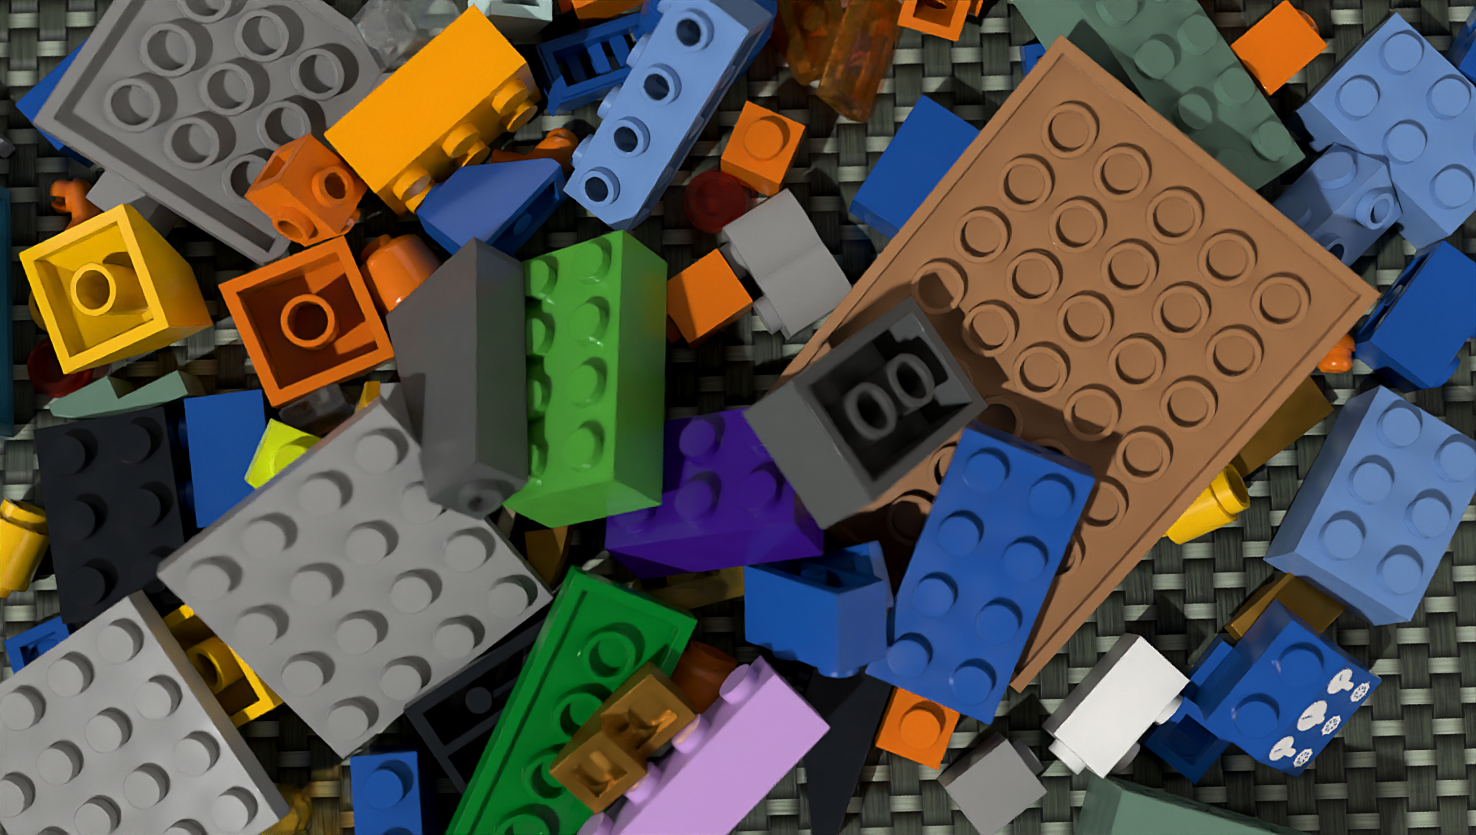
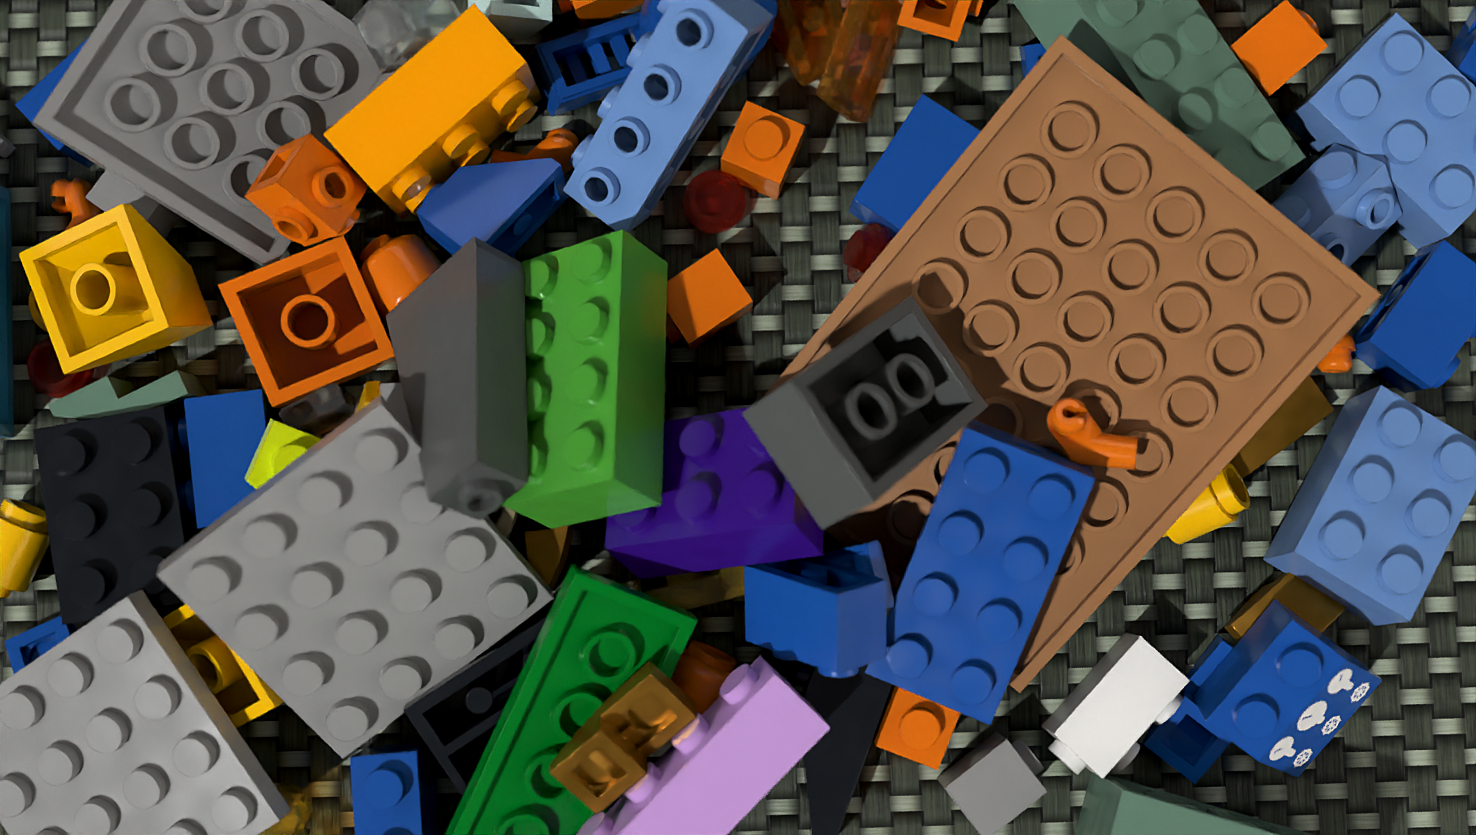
(785, 265): light grey brick -> none
(864, 249): none -> clear red plate
(1084, 440): none -> orange arm

